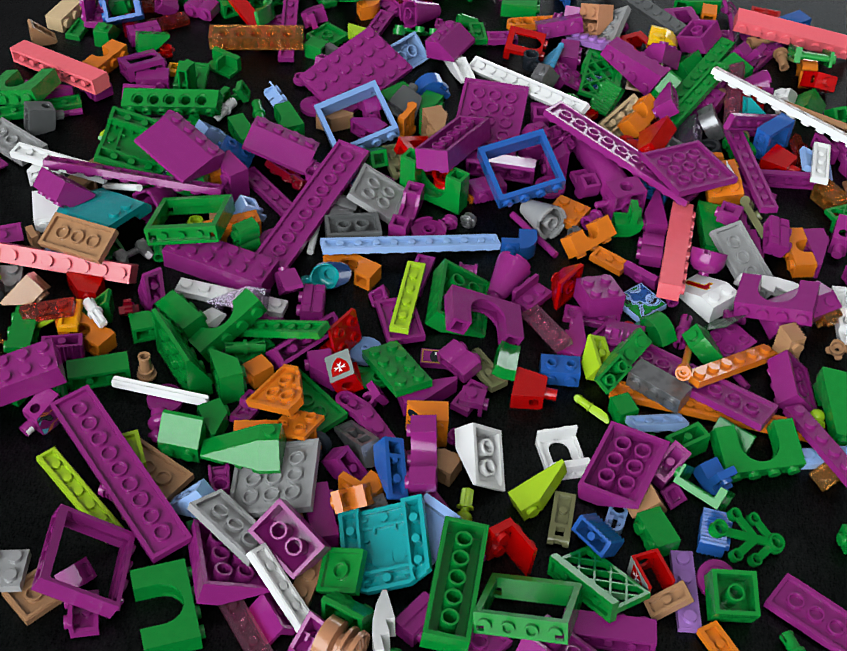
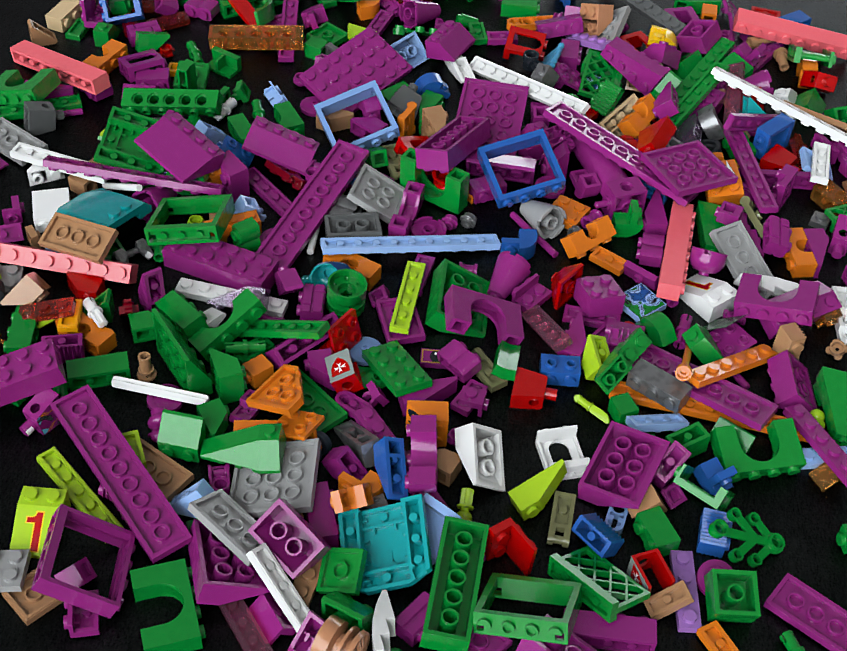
(14, 214): none -> magenta bracket
(34, 516): none -> lime slope
(61, 189): magenta slope -> none
(194, 52): none -> green pin
(345, 291): none -> green wheel
(784, 184): none -> magenta plate
(819, 220): none -> flat silver plate

